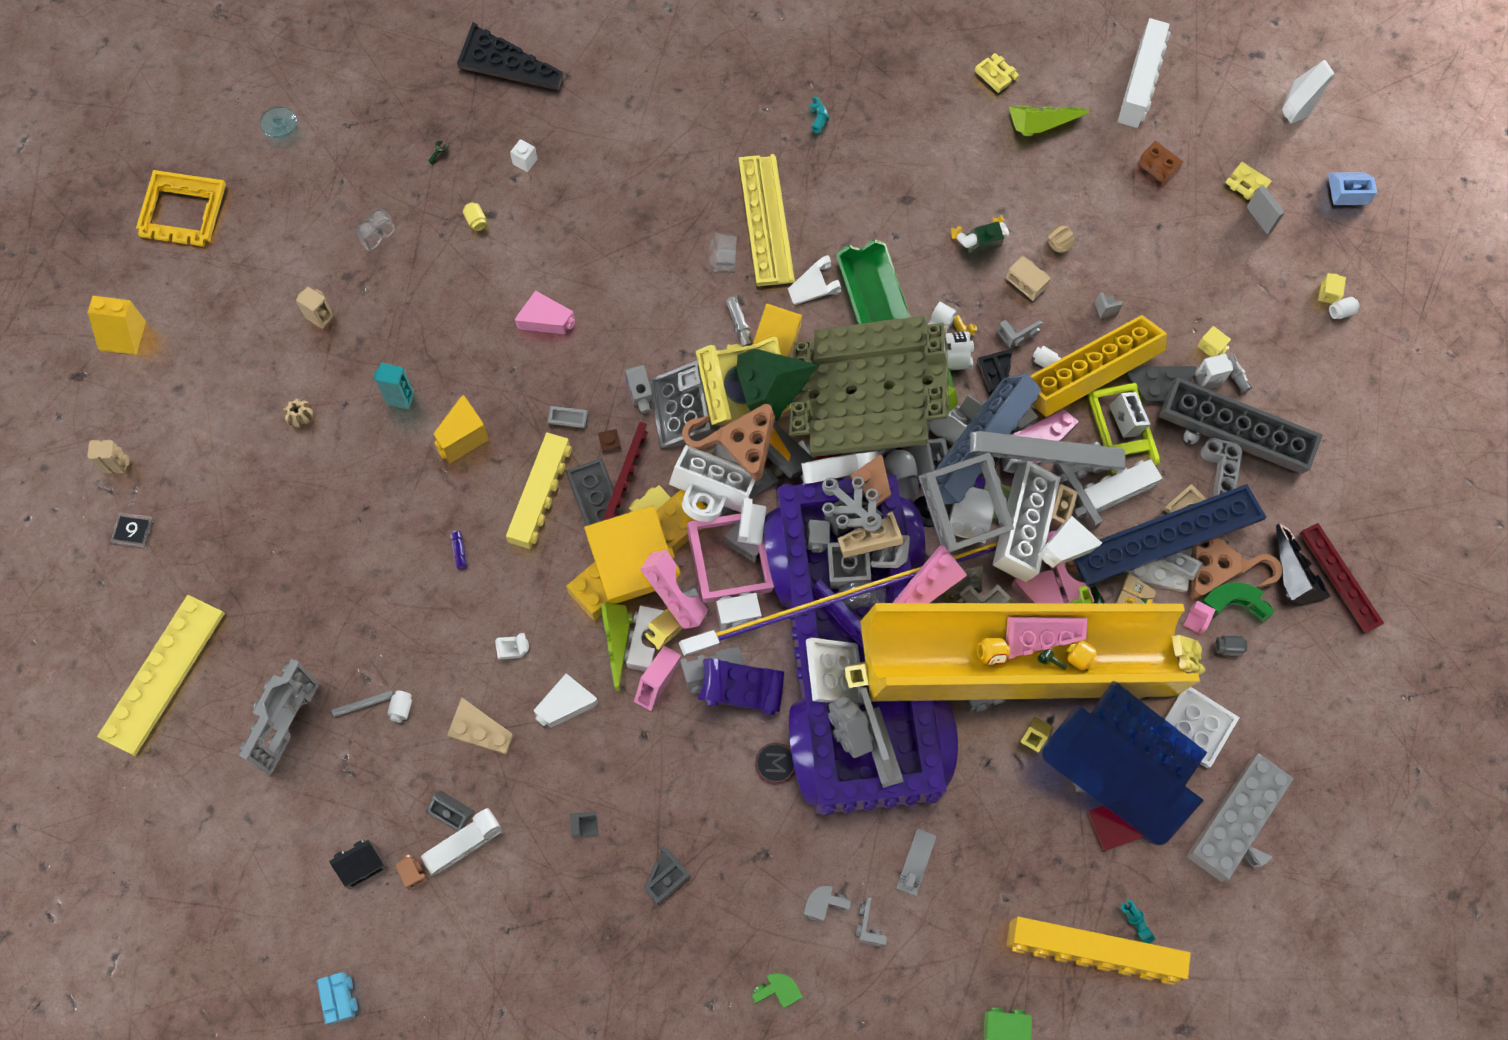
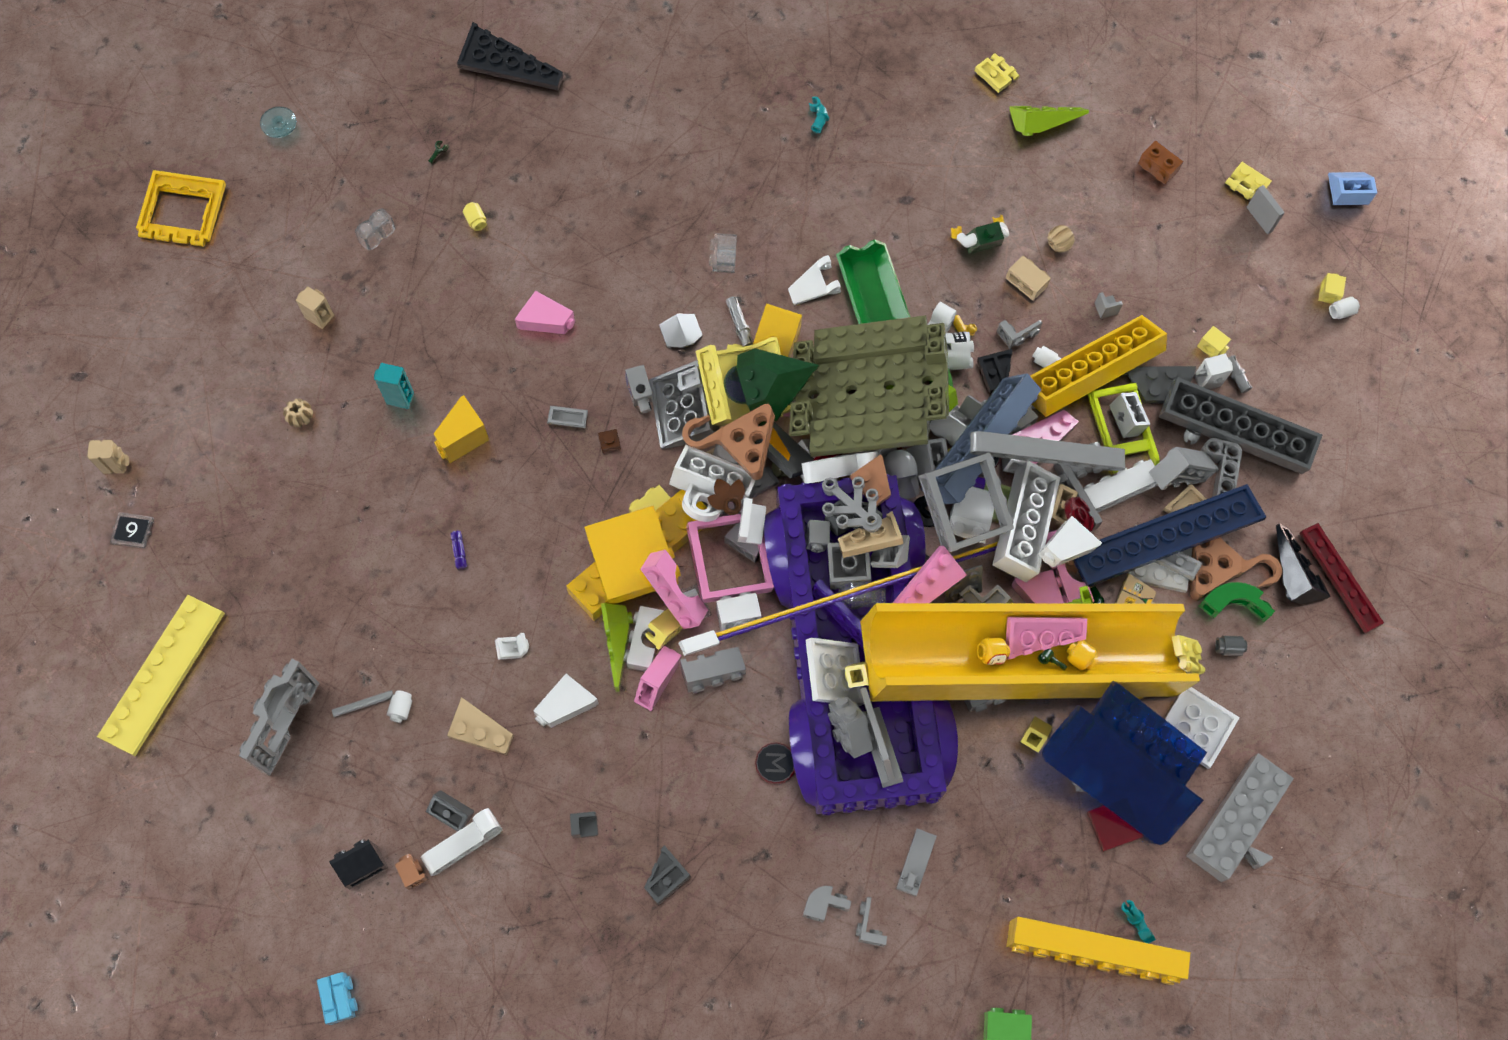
(116, 325): yellow slope -> none
(523, 155): white brick -> none
(538, 491): light yellow brick -> none
(592, 490): dark grey tile -> none
(628, 468): dark red plate -> none
(680, 330): none -> slope
(725, 493): none -> reddish brown plate
(742, 686): dark purple piece -> none
(766, 220): light yellow plate -> none
(781, 986): bright green brick -> none
(1079, 510): none -> dark red tile
(1144, 73): white brick -> none
(1183, 466): none -> light grey wedge
(1199, 618): bright pink panel -> none
(1306, 92): white wedge -> none

